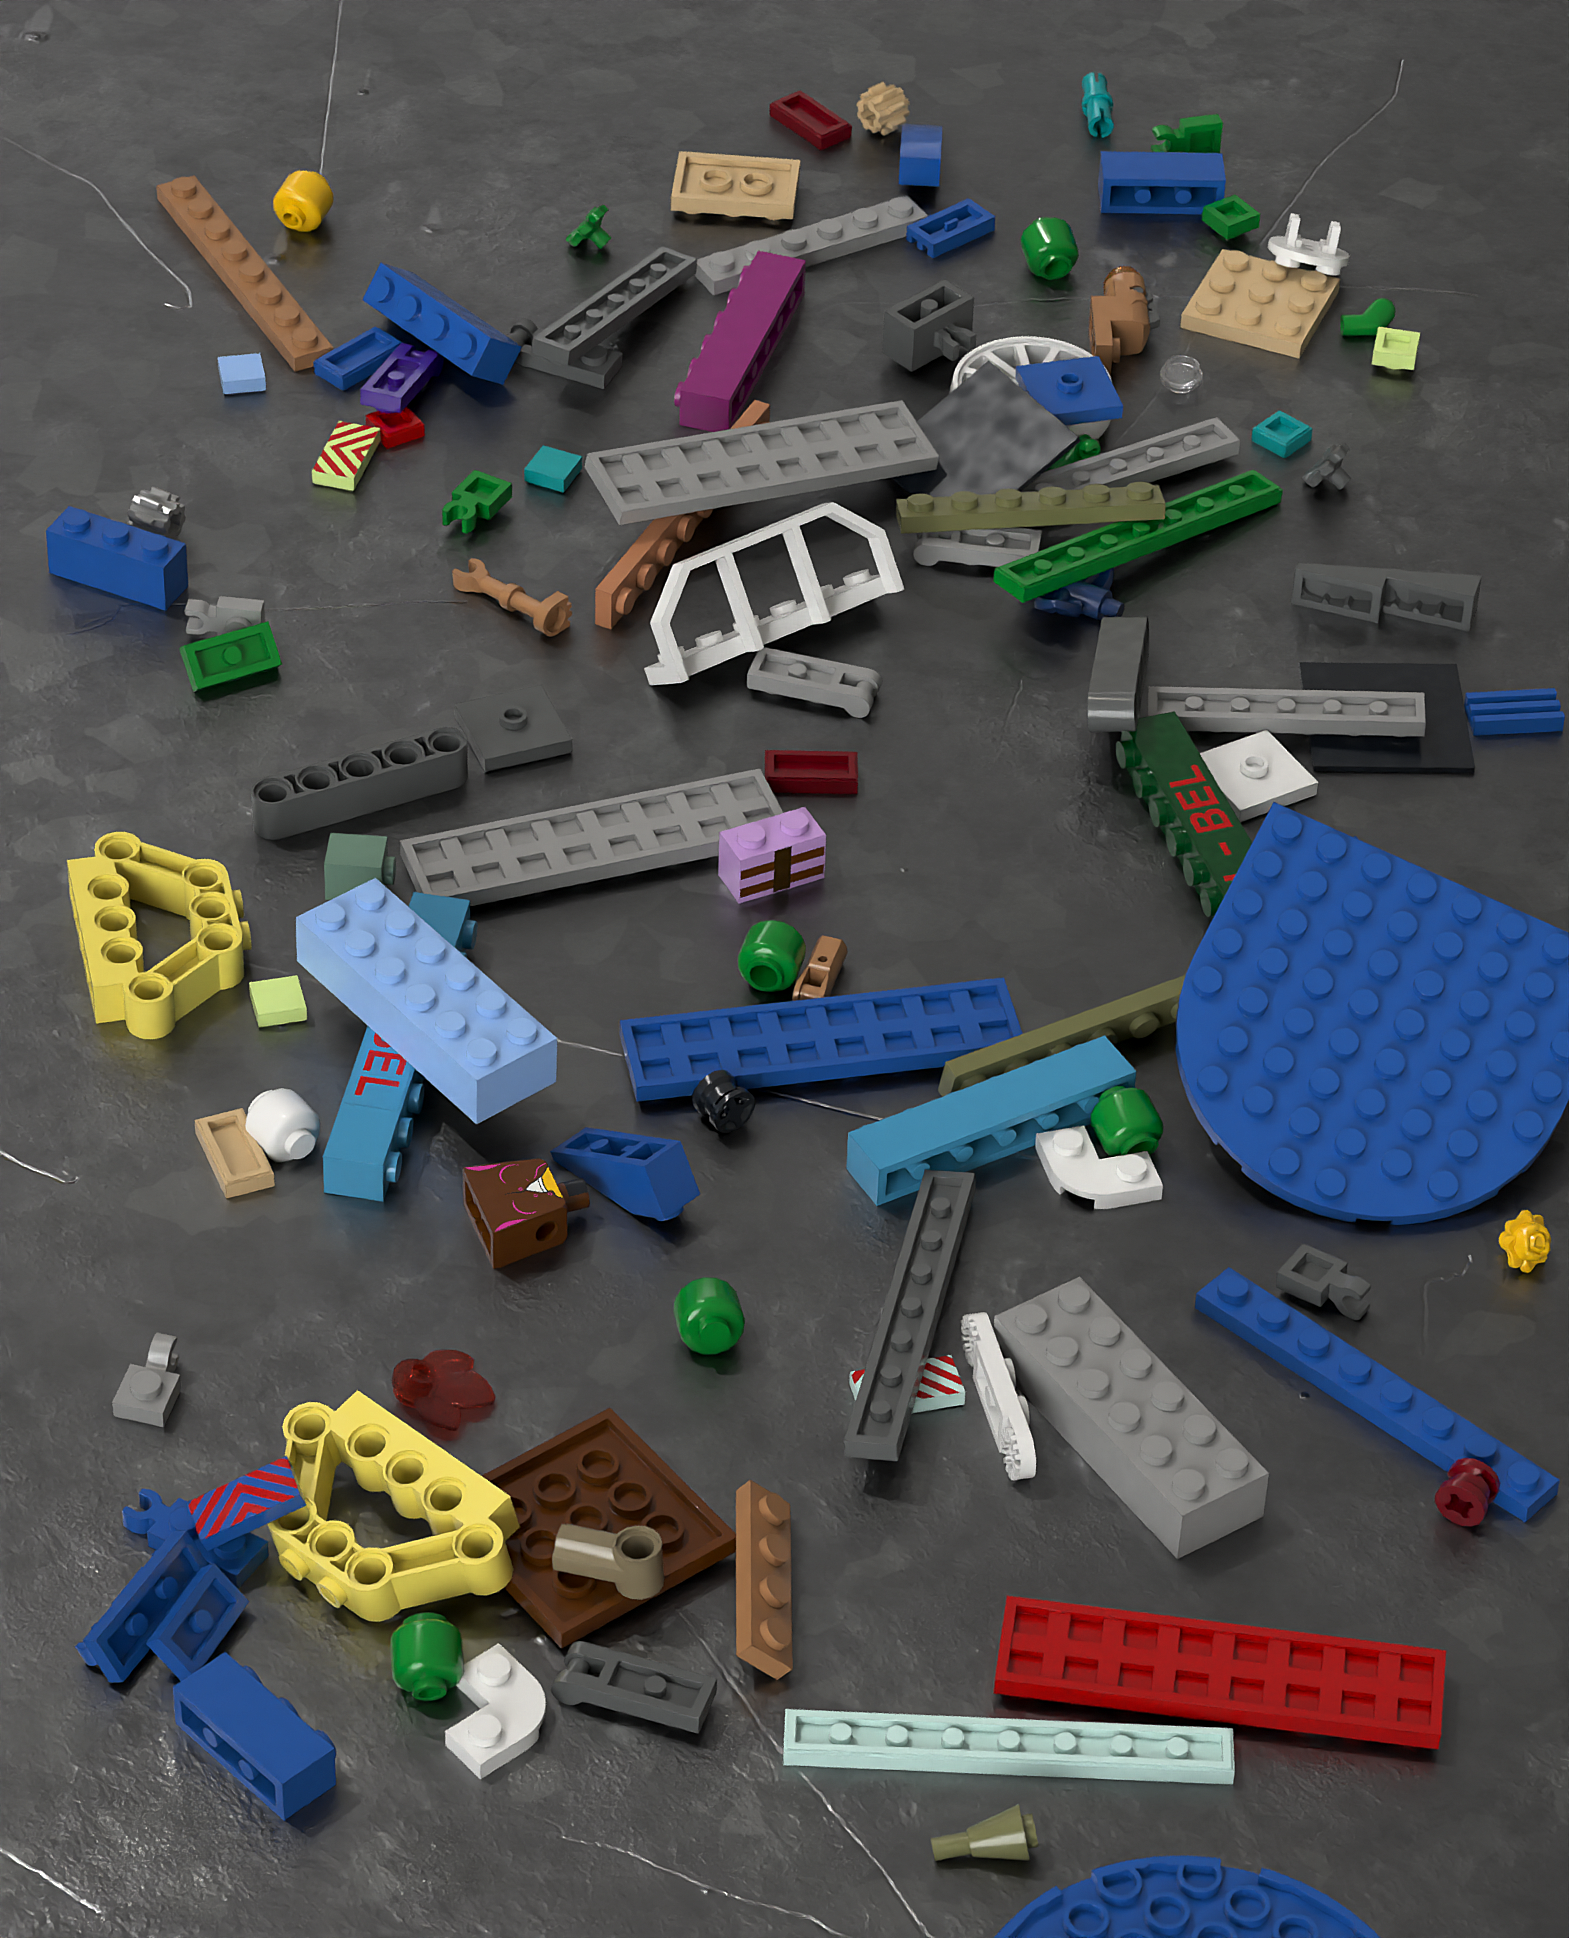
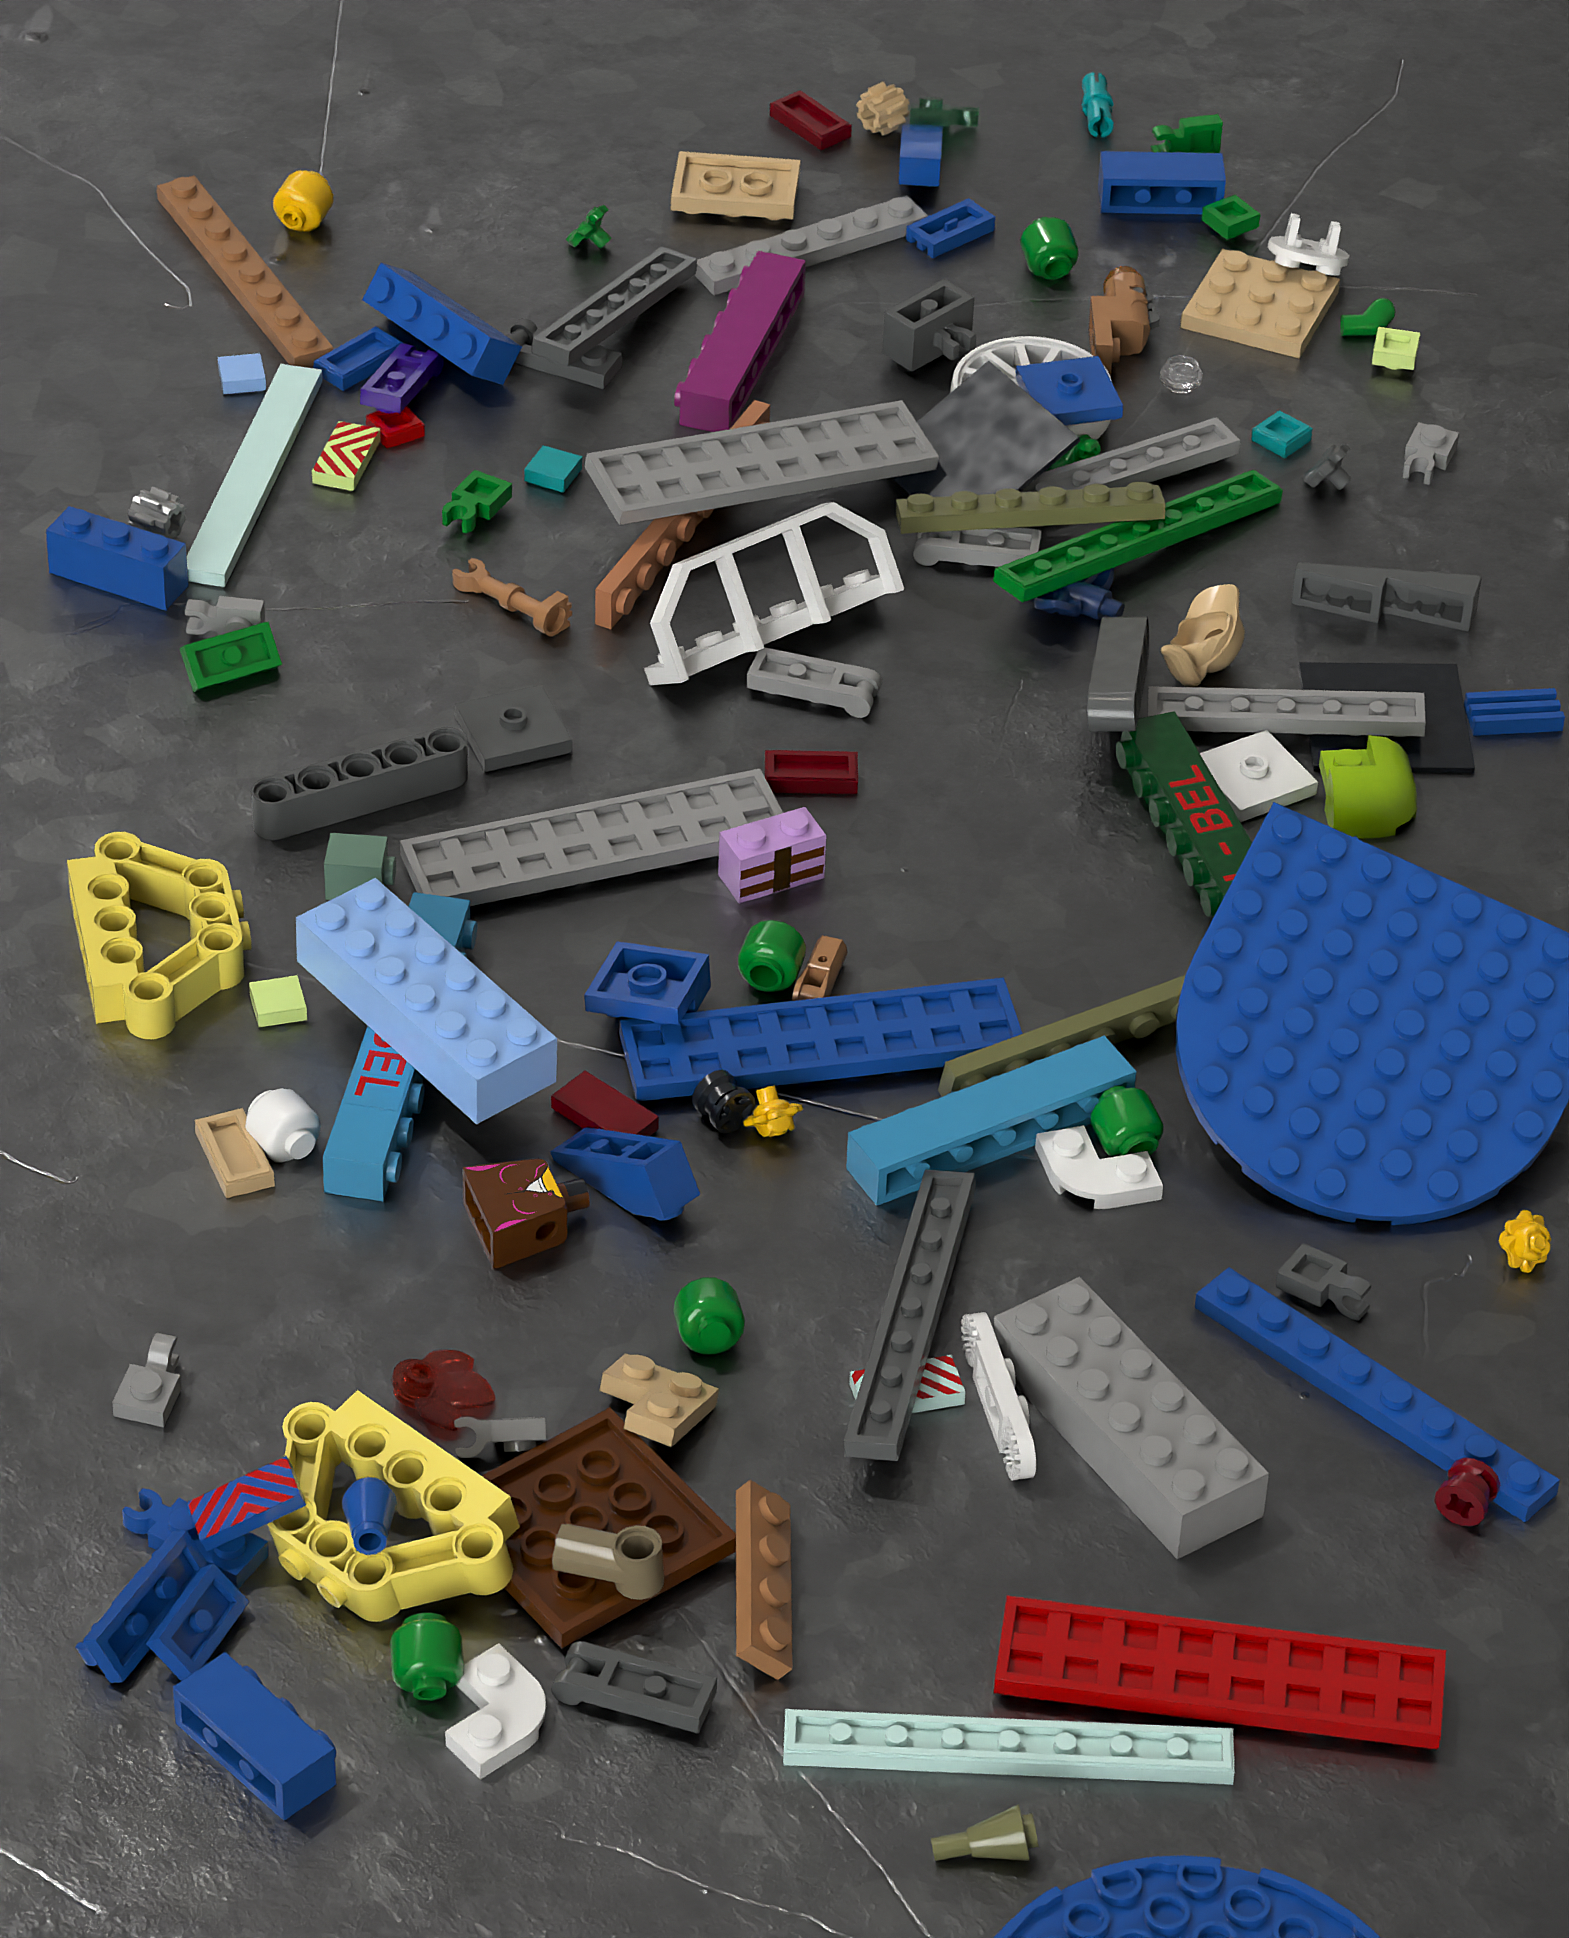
(252, 475): none -> light aqua tile
(369, 1513): none -> blue cone
(516, 1433): none -> light grey plate
(600, 1106): none -> dark red tile
(649, 983): none -> blue plate
(663, 1400): none -> tan plate
(772, 1115): none -> yellow plant
(933, 112): none -> clear green plate
(1207, 637): none -> tan hair
(1368, 788): none -> lime brick
(1429, 448): none -> light grey plate

